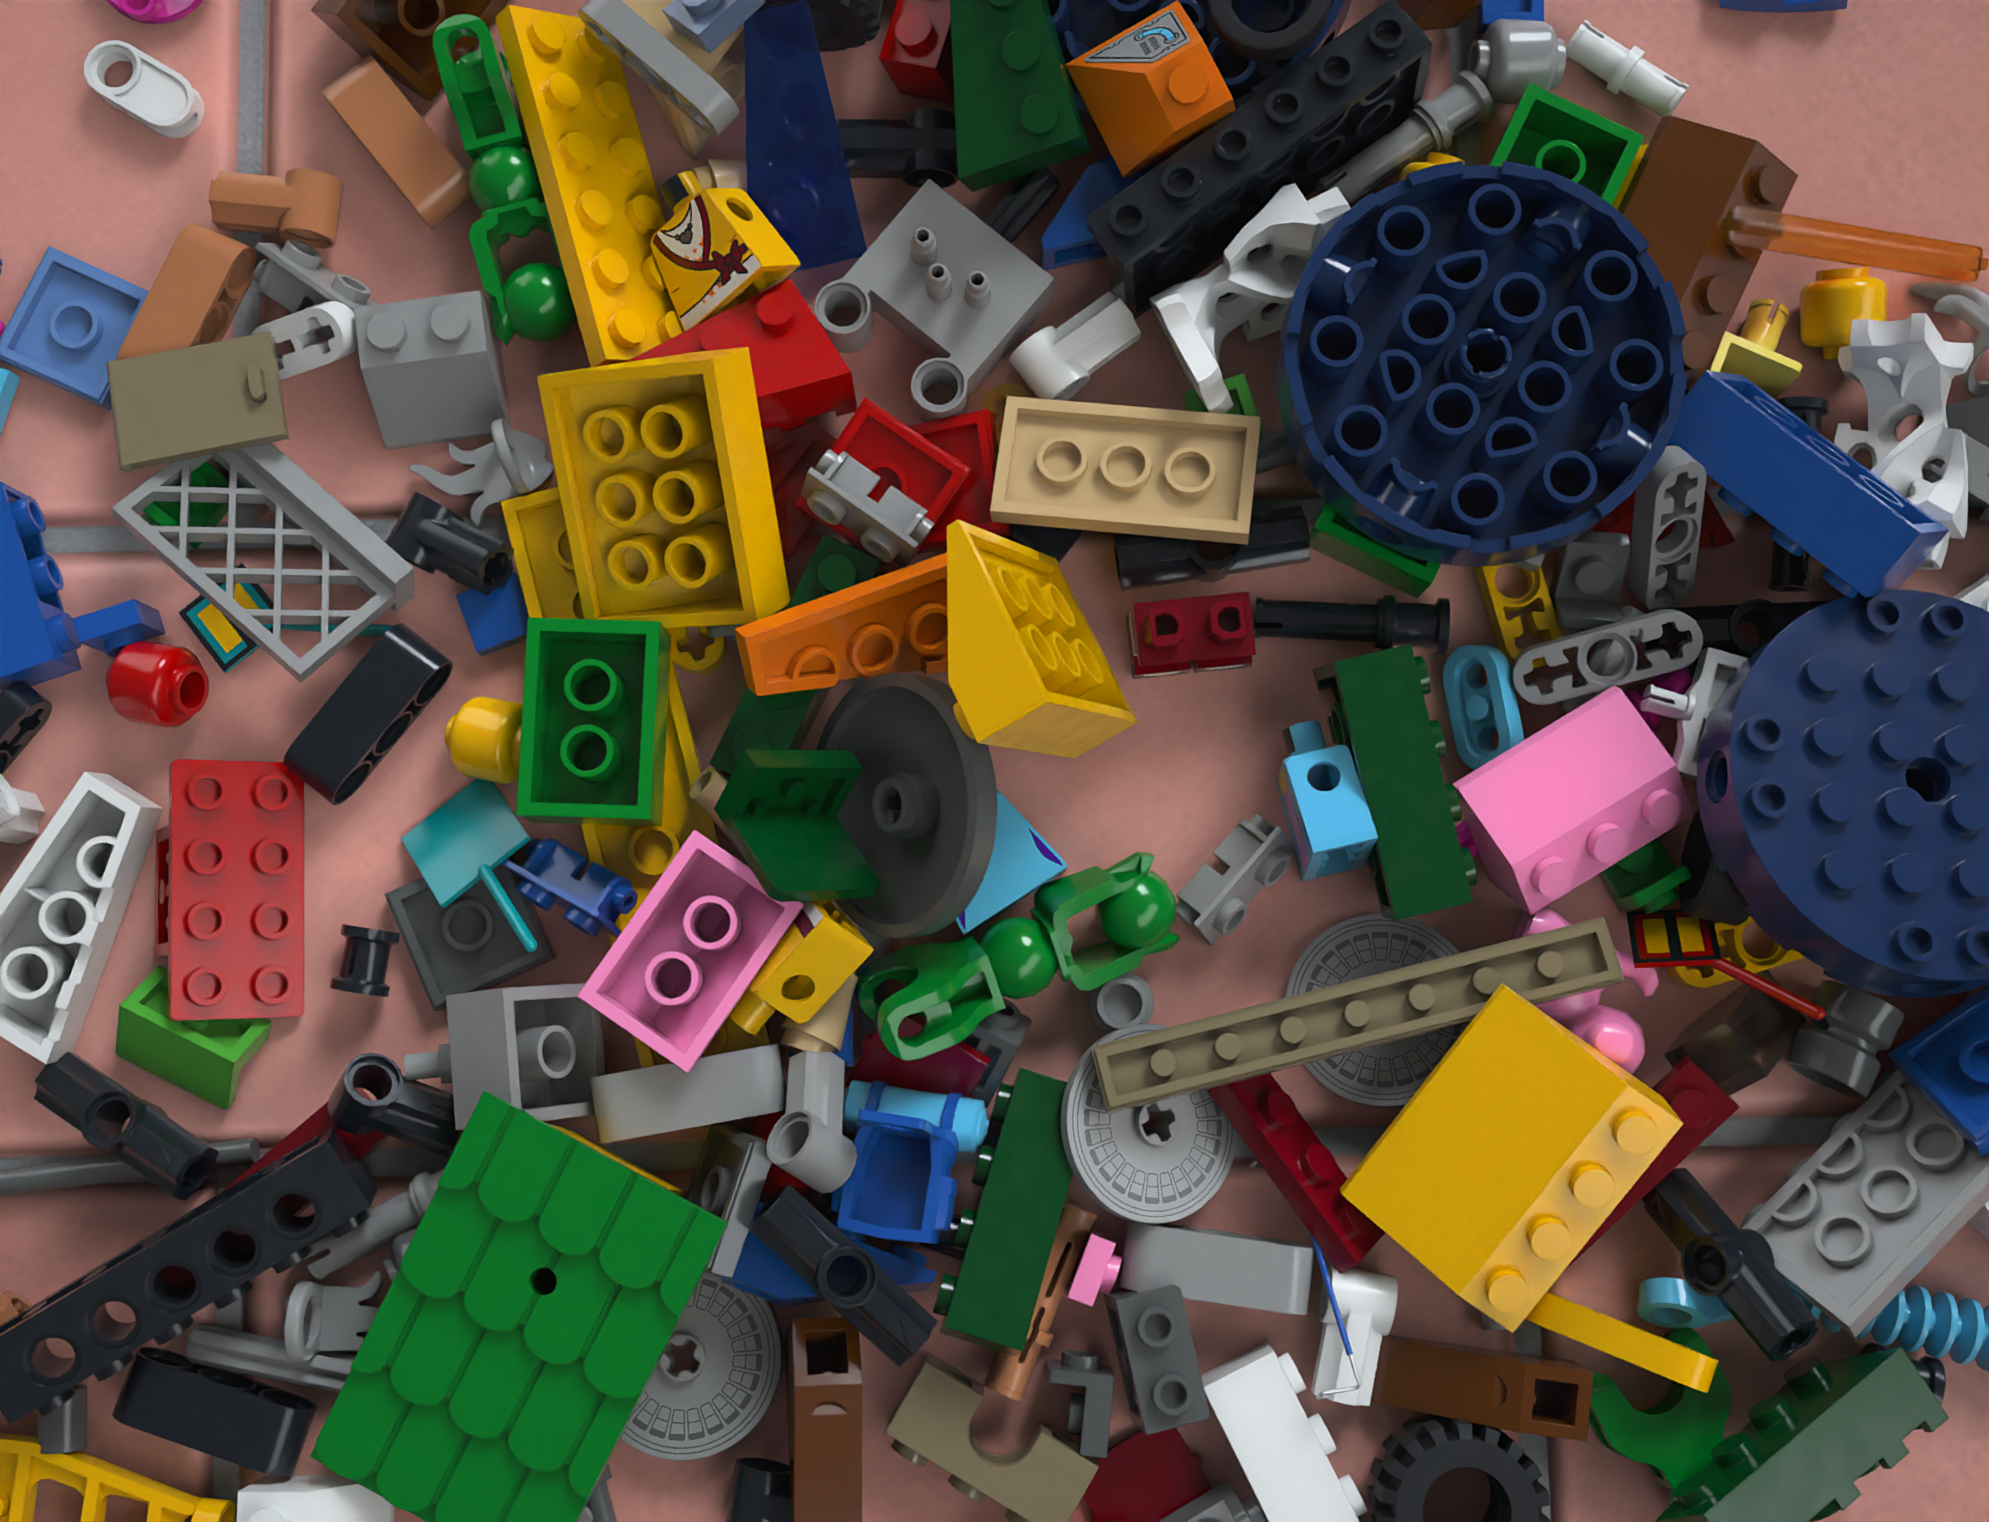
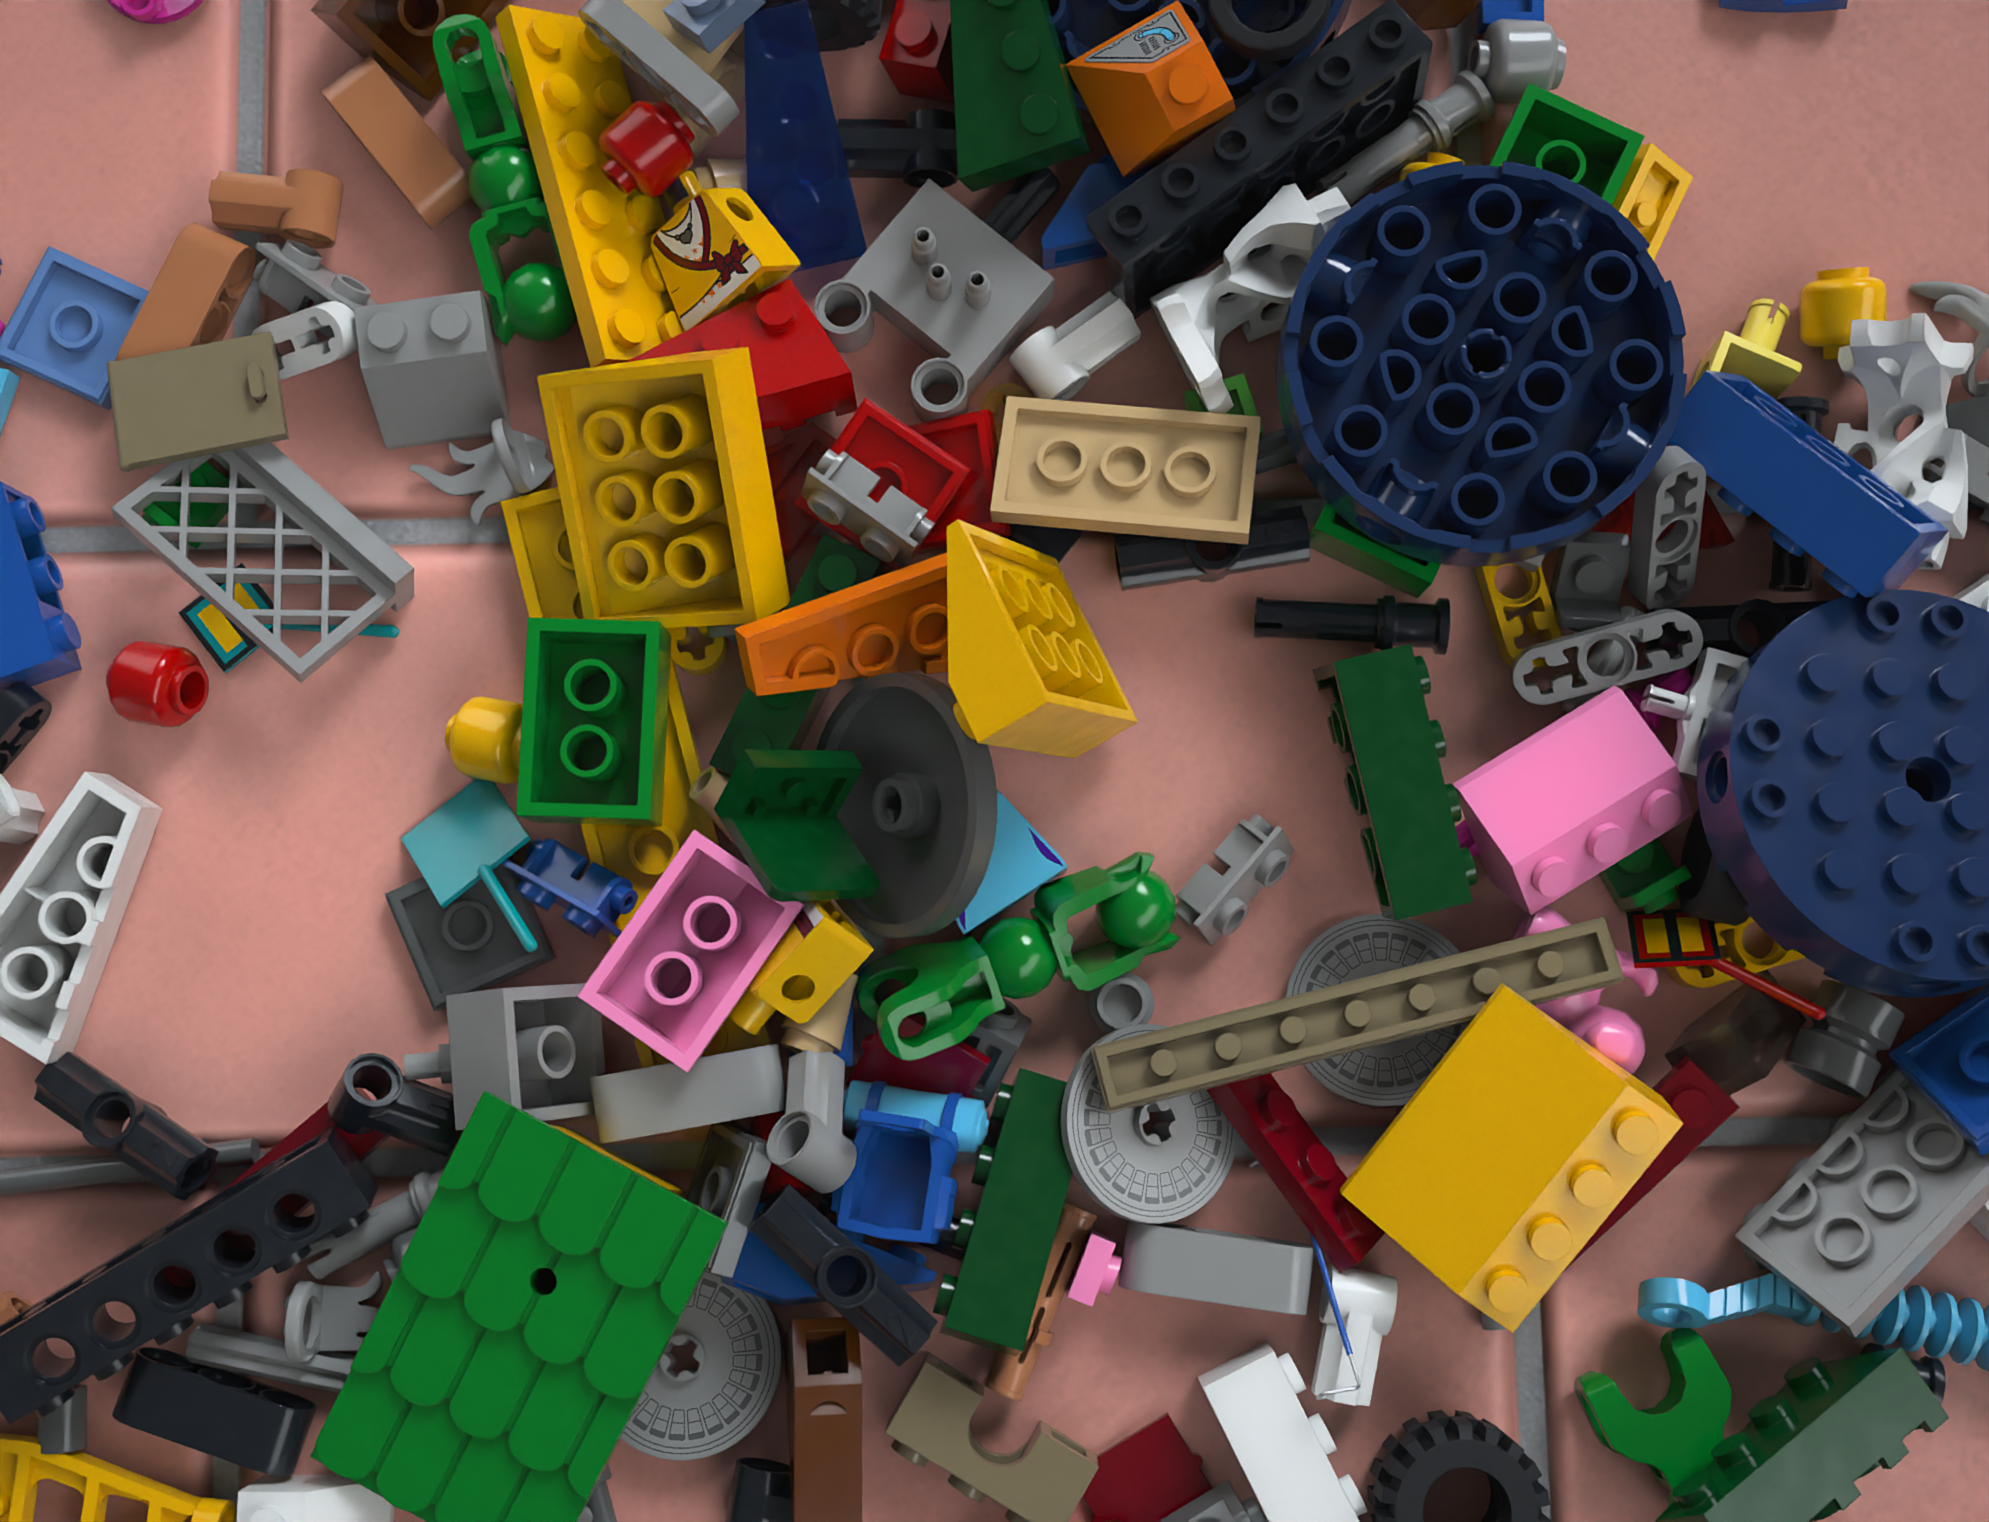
(118, 626): blue plate -> none
(152, 95): white piece -> none
(188, 1053): bright green panel -> none
(232, 890): red bracket -> none
(365, 961): black bush -> none
(368, 714): black beam -> none
(441, 541): black piece -> none
(497, 618): blue tile -> none
(646, 149): none -> red head
(1091, 1410): dark grey bracket -> none
(1157, 1358): dark grey bracket -> none
(1200, 629): dark red hips -> none
(1330, 826): medium azure torso -> none
(1478, 708): medium azure plate -> none
(1485, 1386): reddish brown slope -> none
(1624, 1341): yellow beam -> none
(1625, 70): white pin -> none
(1677, 204): reddish brown slope -> none
(1730, 1264): black piece -> none
(1852, 244): clear orange axle -> none

